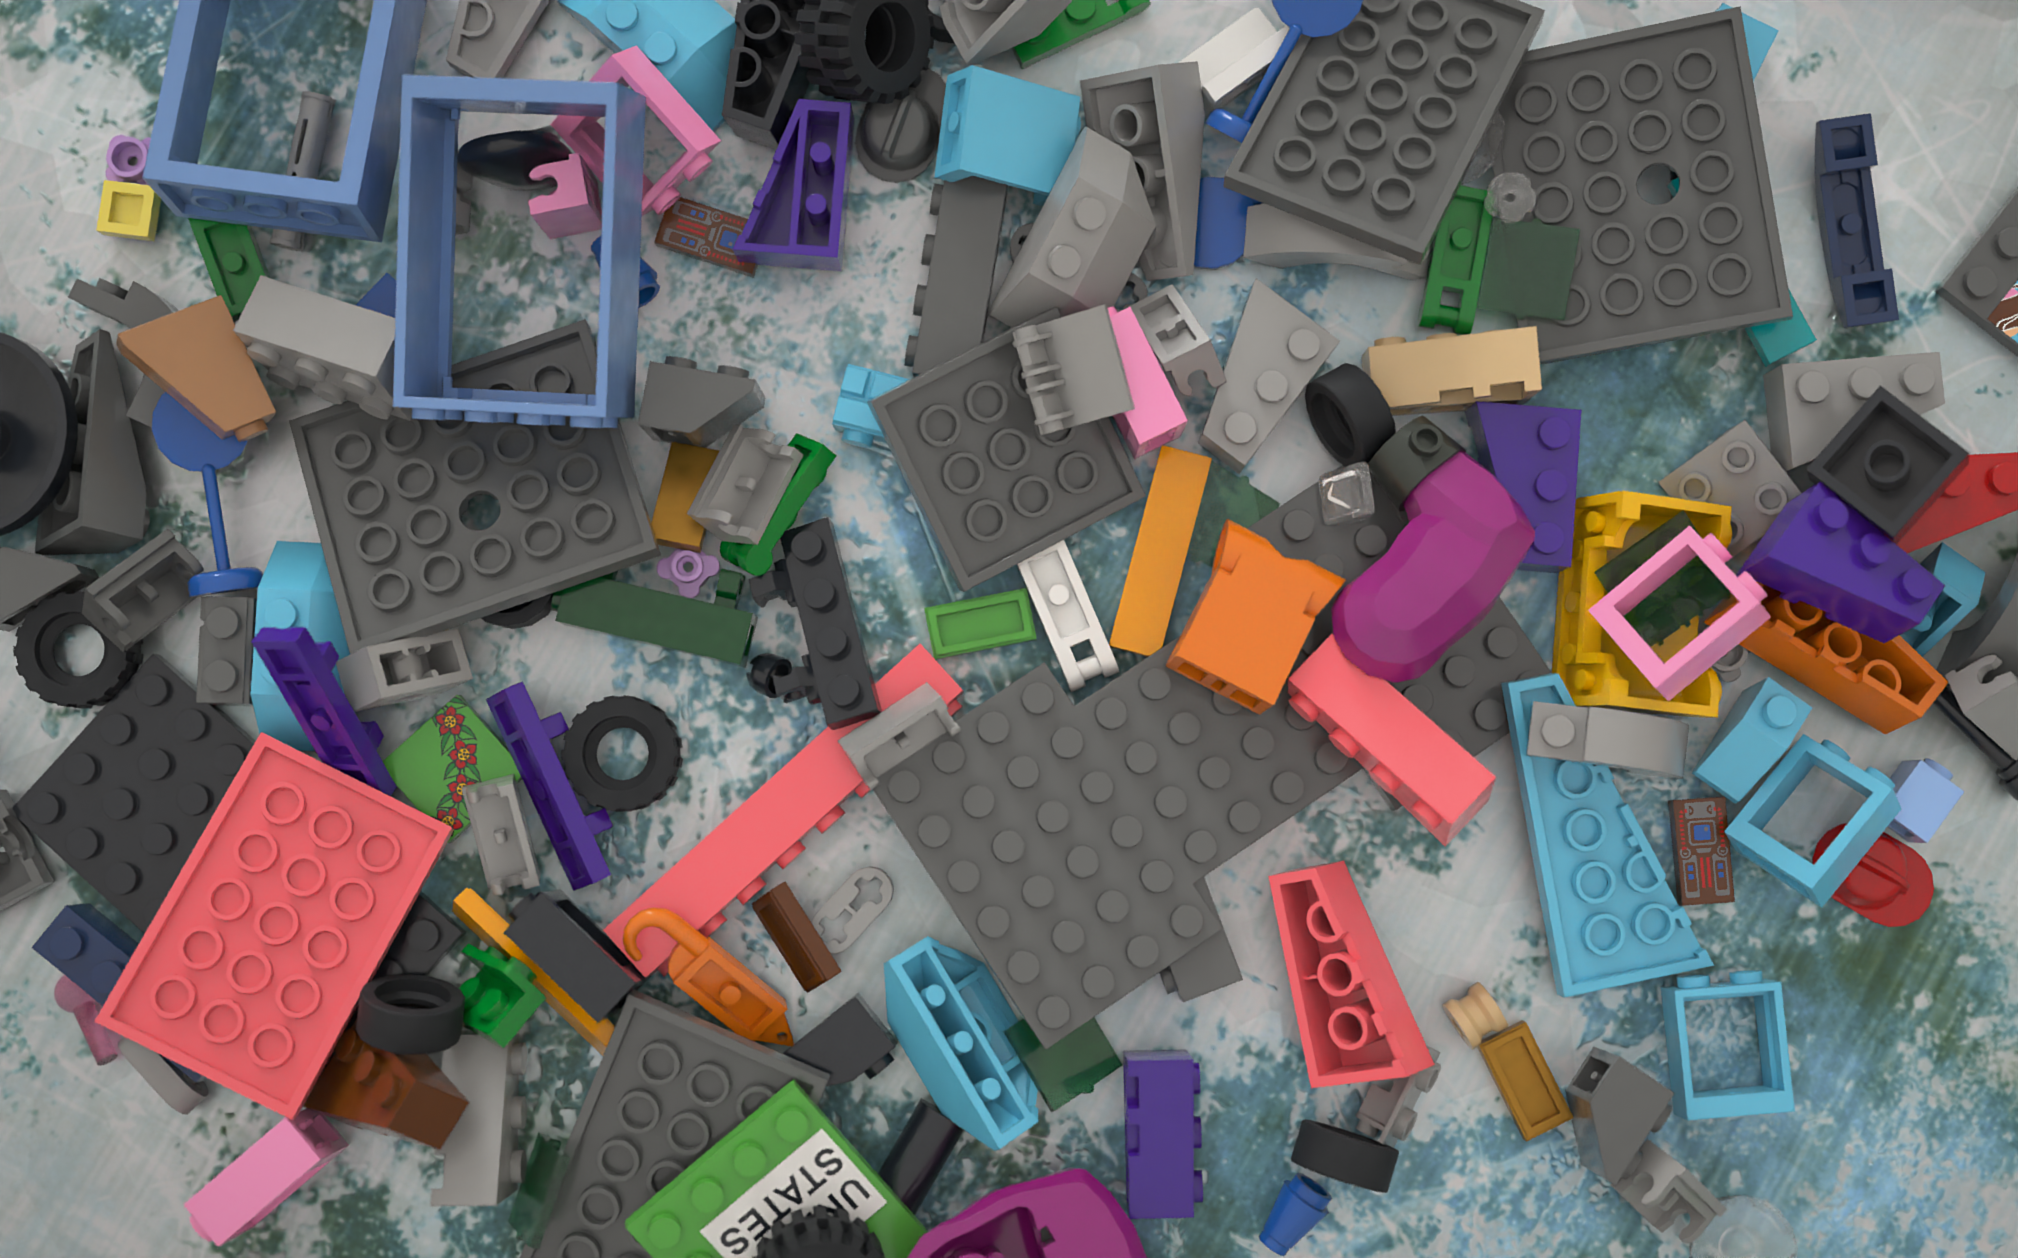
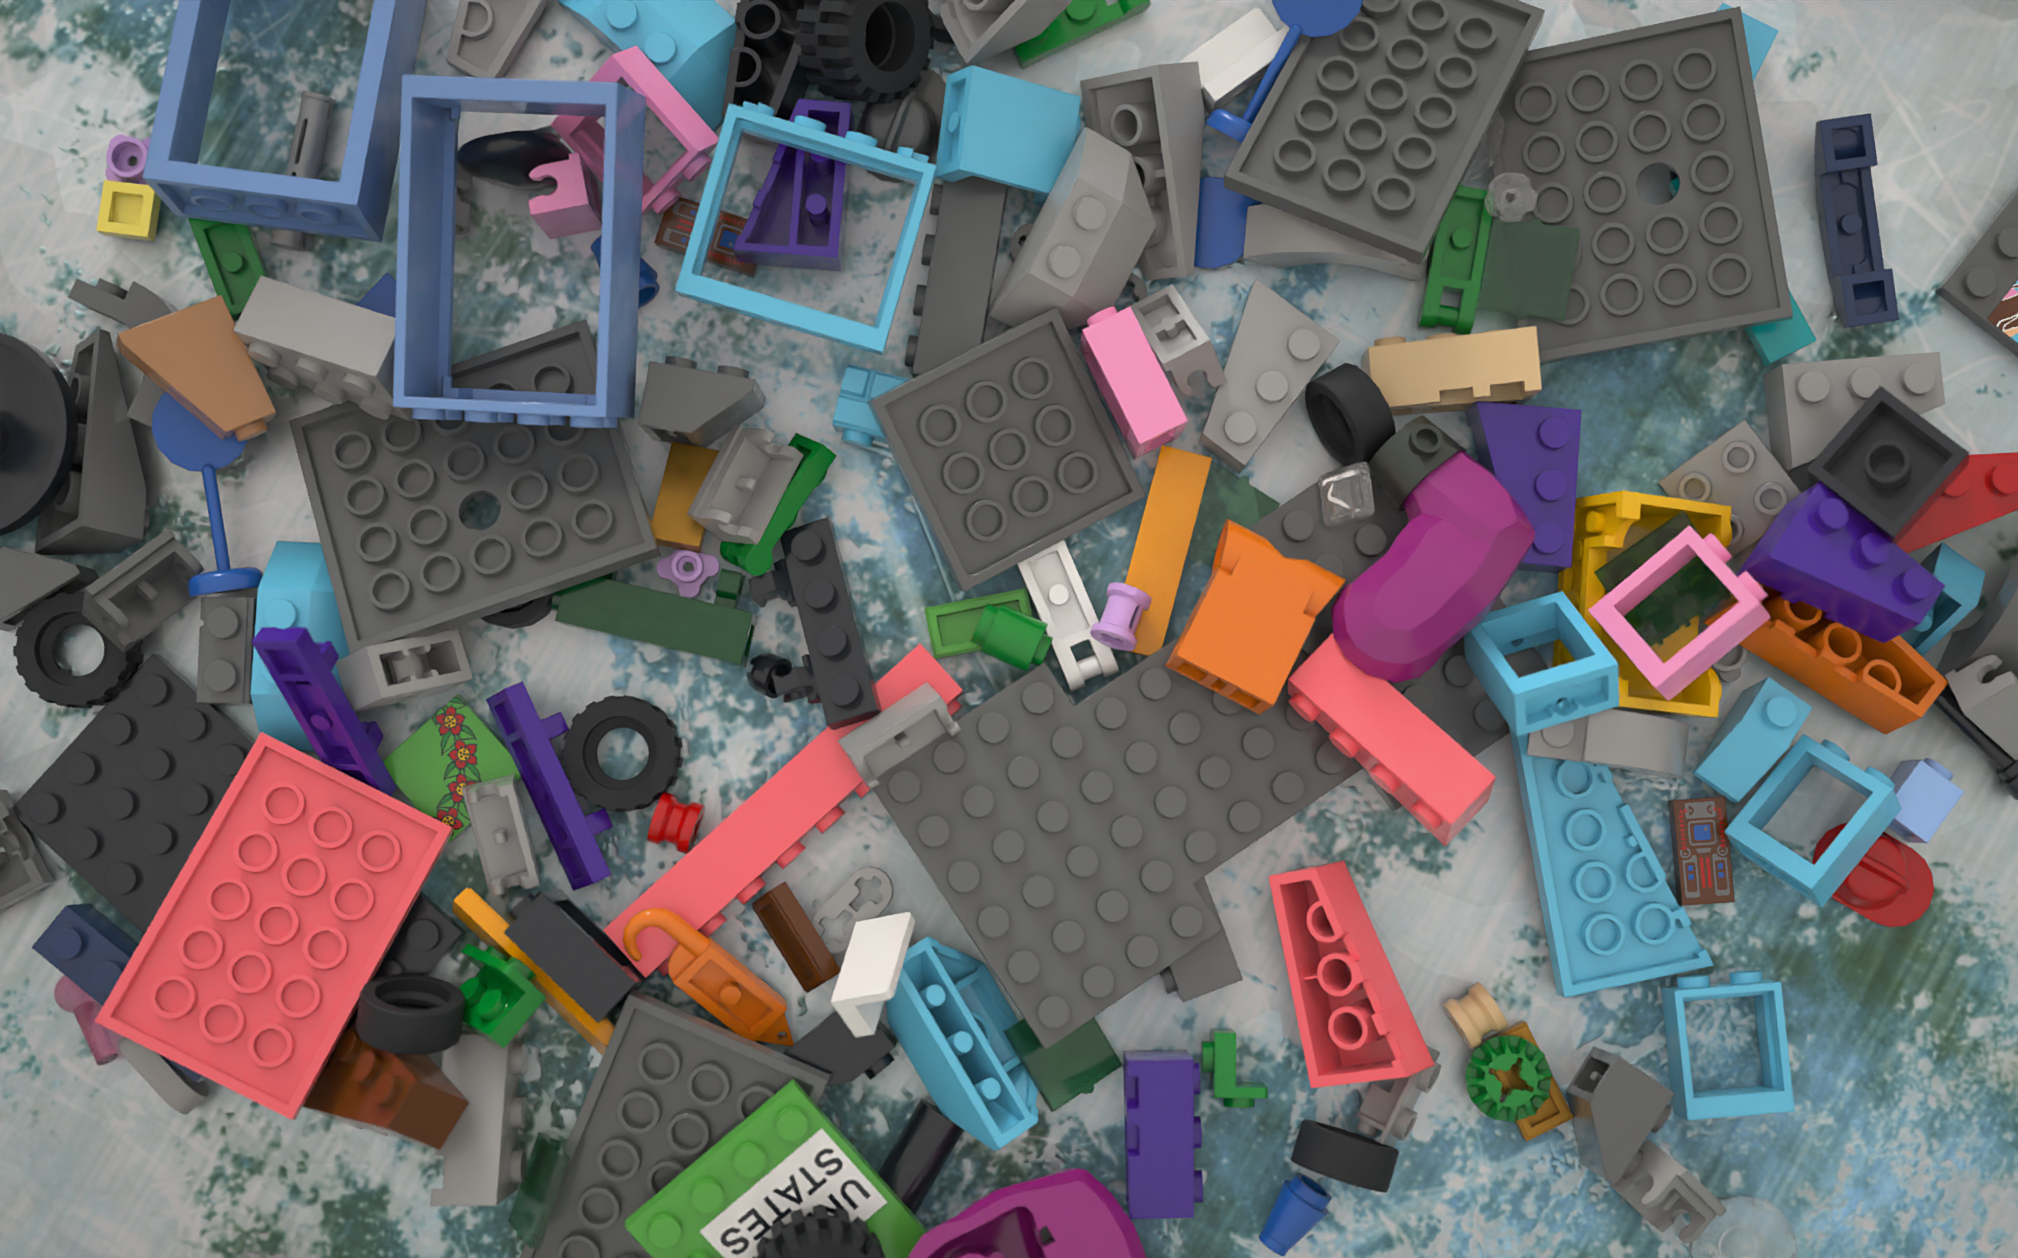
(264, 1176): bright pink window -> none
(676, 822): none -> red wheel
(808, 136): none -> medium azure window
(871, 970): none -> white panel
(1012, 637): none -> green brick
(1073, 370): light grey hinge -> none
(1121, 616): none -> lavender bush
(1219, 1060): none -> green bracket
(1501, 1054): none -> green gear
(1531, 700): none -> medium azure window

